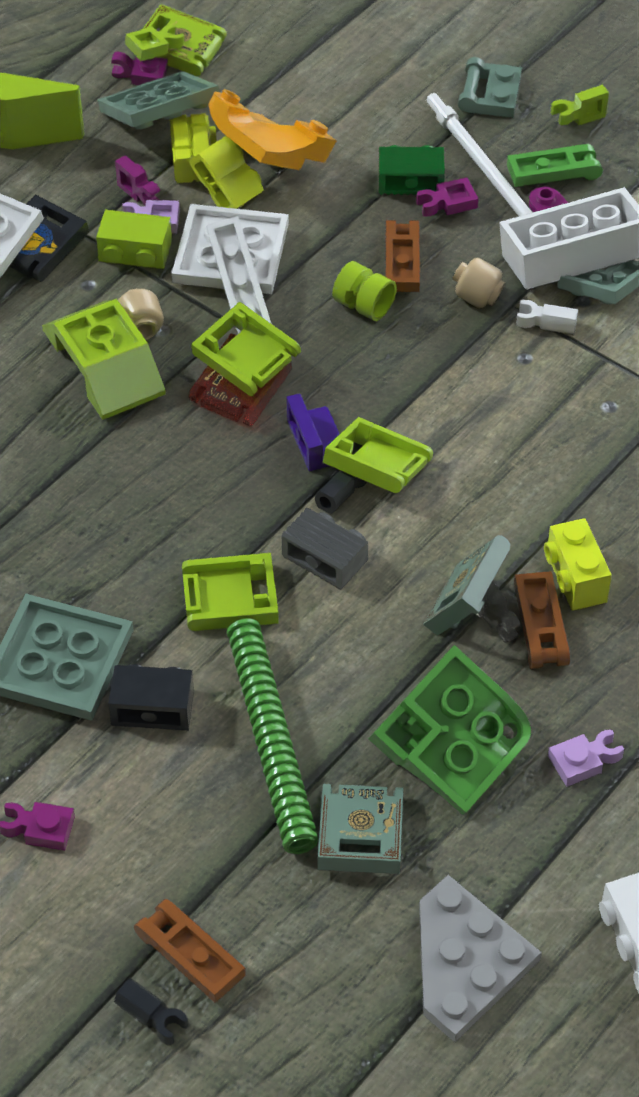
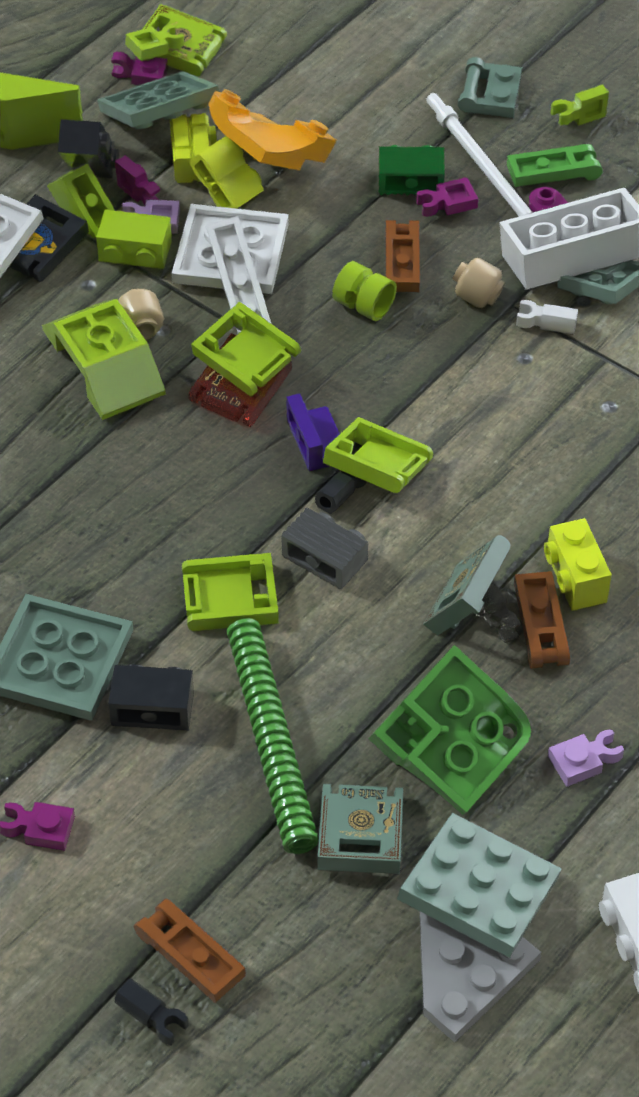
(81, 195): none -> lime slope
(87, 143): none -> black brick
(479, 884): none -> sand green plate

